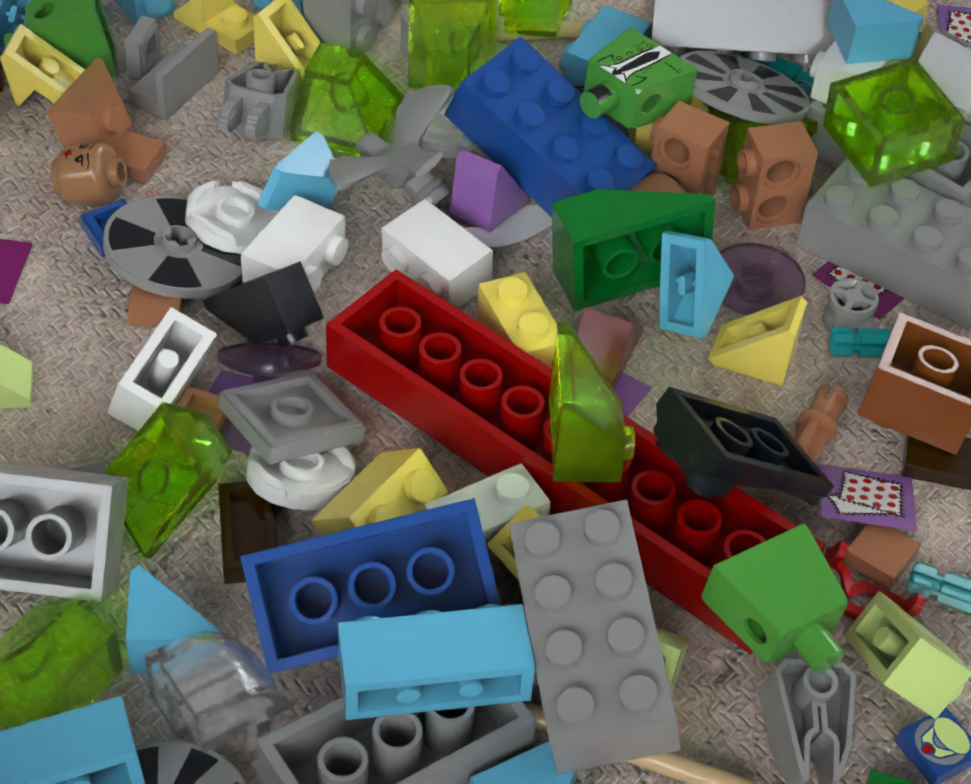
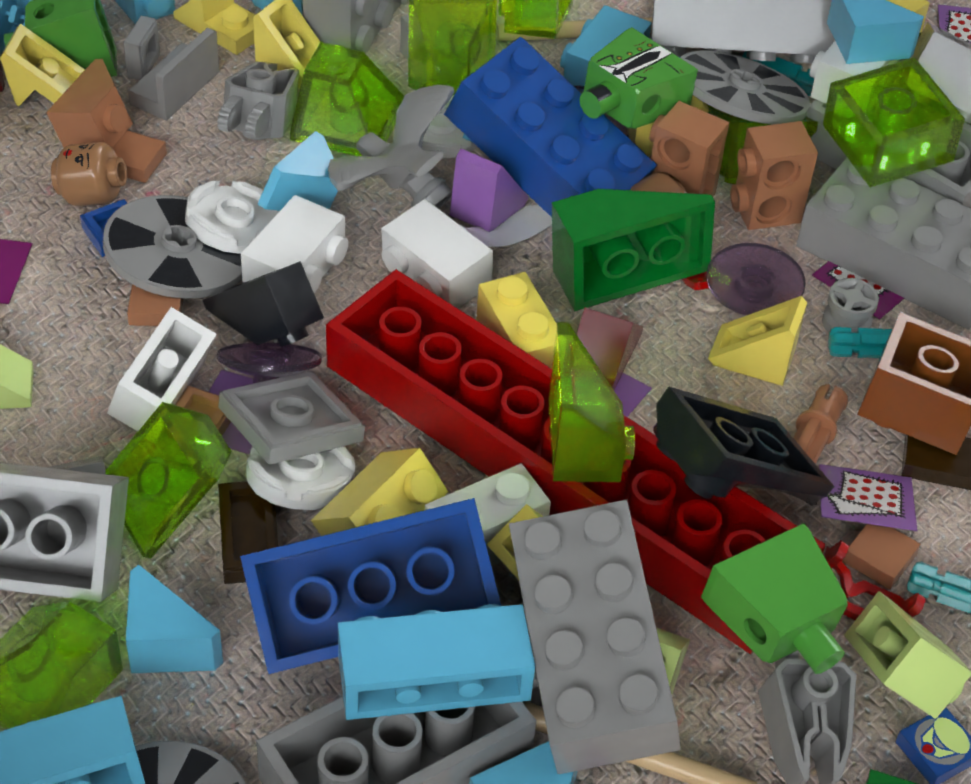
(214, 690): clear brick -> none
(691, 284): medium azure slope -> none

